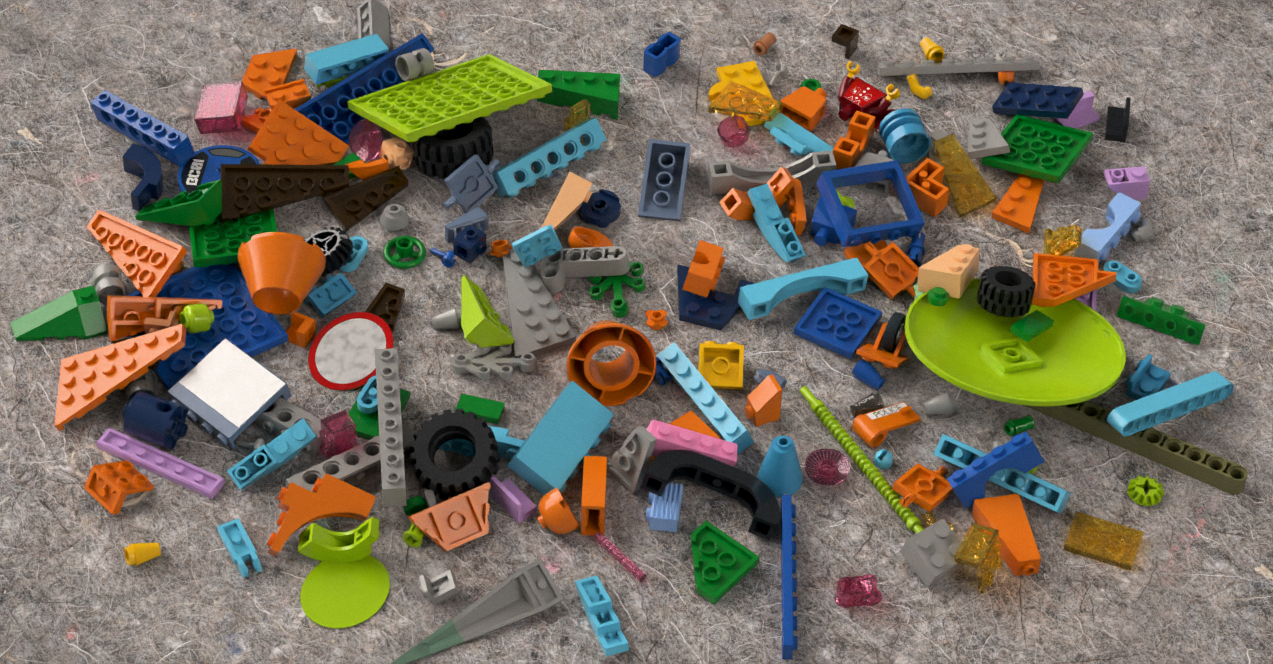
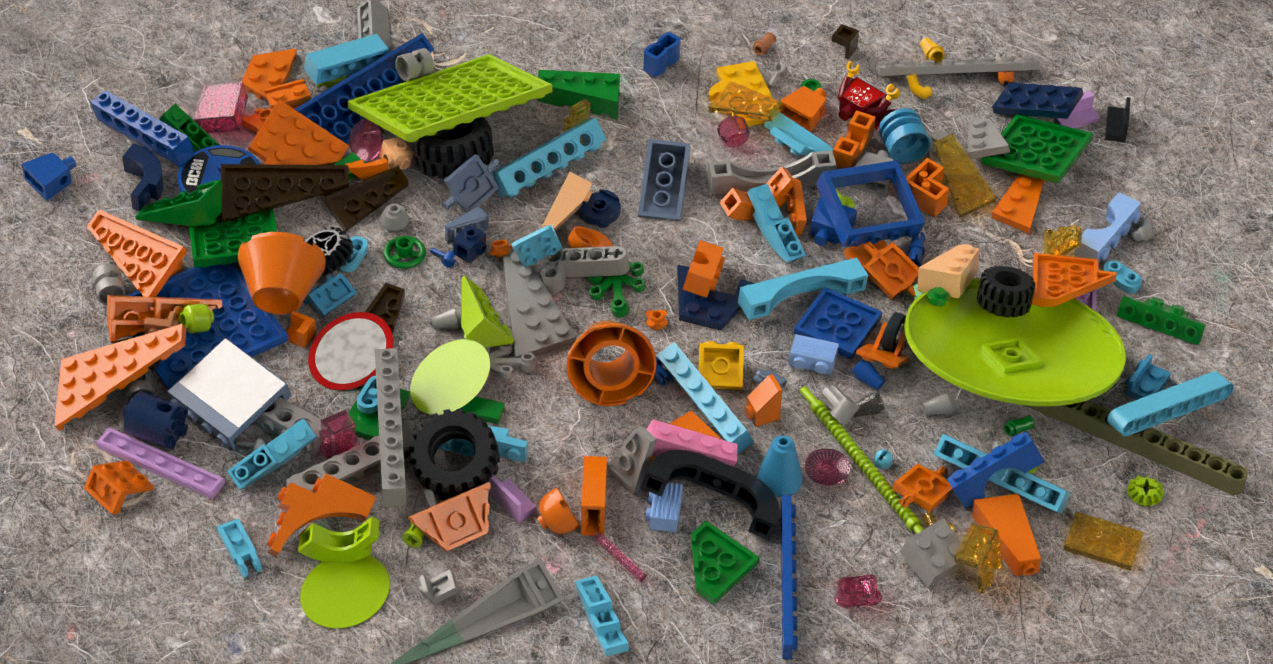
(48, 174): none -> blue torso
(67, 316): green wedge -> none
(141, 552): yellow cone -> none
(185, 124): none -> green slope
(414, 505): green tile -> none
(450, 376): none -> sticker
(561, 440): medium azure brick -> none
(813, 354): none -> light blue brick
(841, 405): none -> light grey piece
(876, 424): orange door -> none
(1031, 325): green tile -> none
(1129, 181): lavender slope -> none

